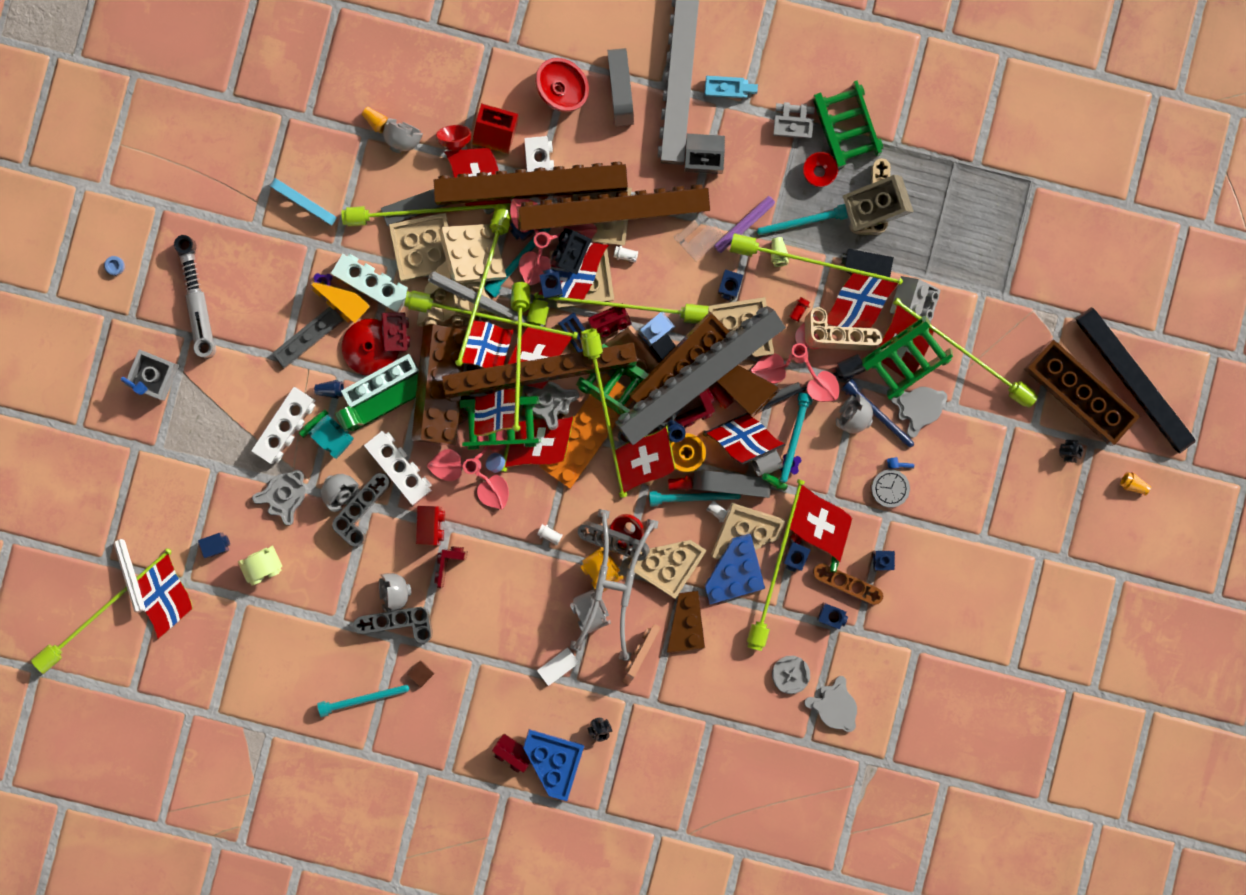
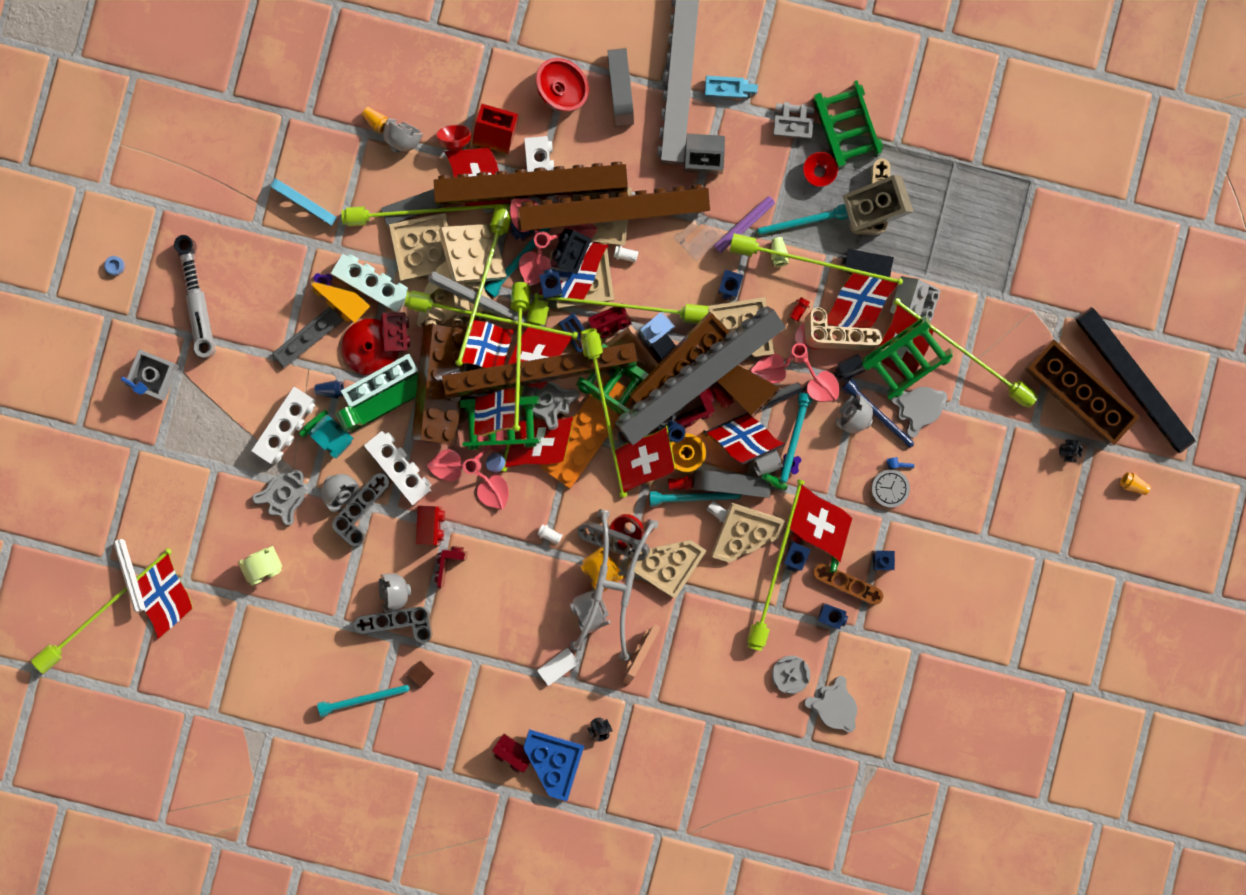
(214, 545): dark blue brick -> none
(687, 624): reddish brown wing -> none
(735, 572): blue plate -> none

